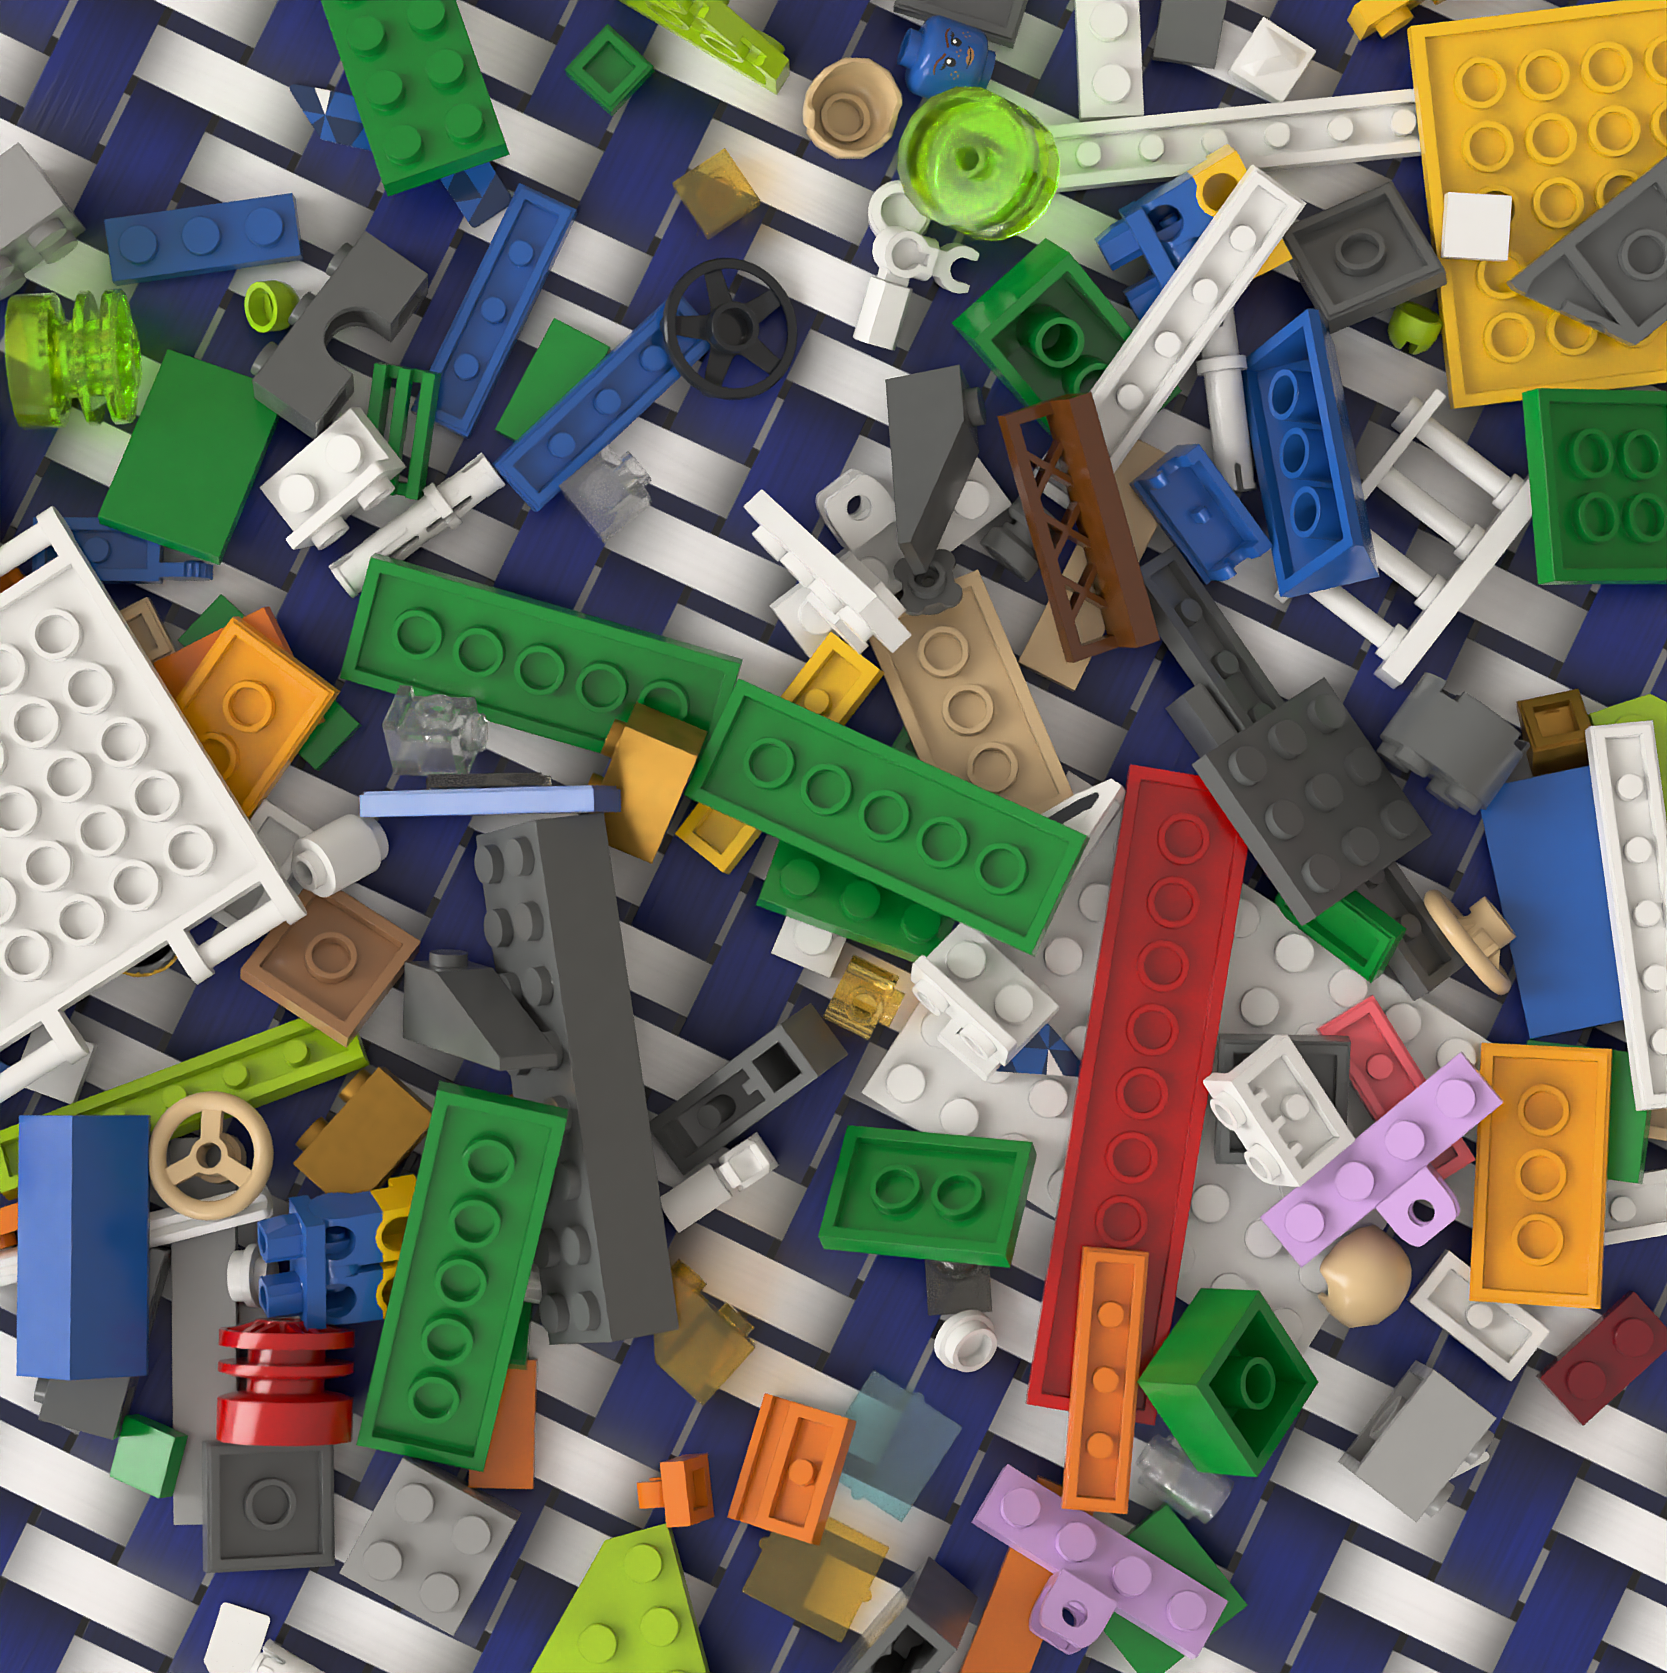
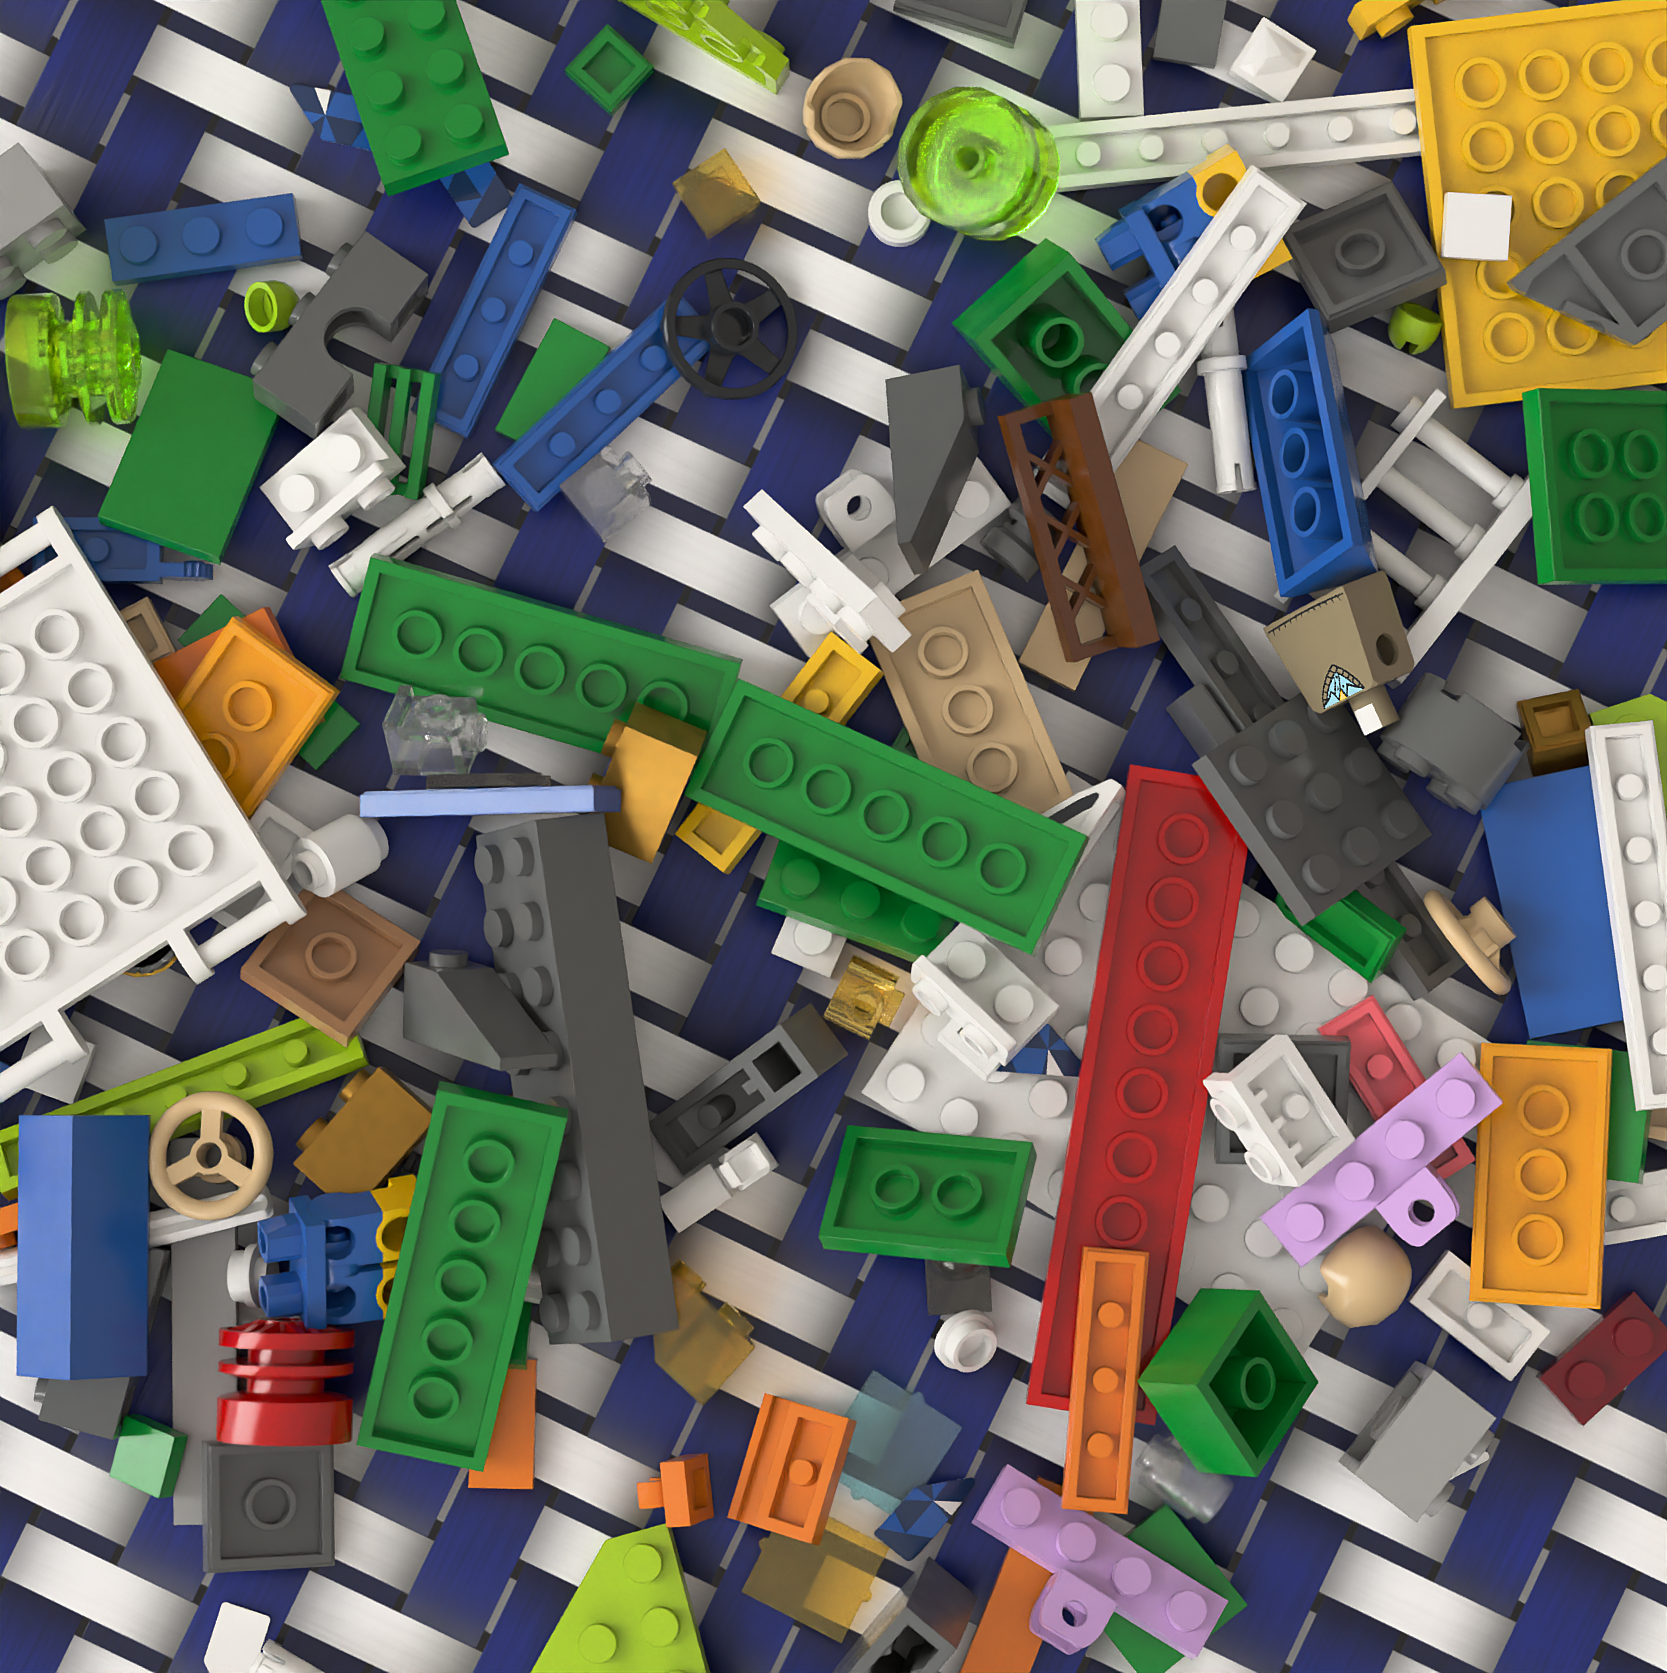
(430, 1543): light grey brick -> none
(904, 256): white bar -> none
(922, 1516): none -> dark blue sticker
(932, 599): dark grey plate -> none
(945, 57): blue head -> none
(1200, 513): blue hinge -> none
(1347, 650): none -> dark tan torso

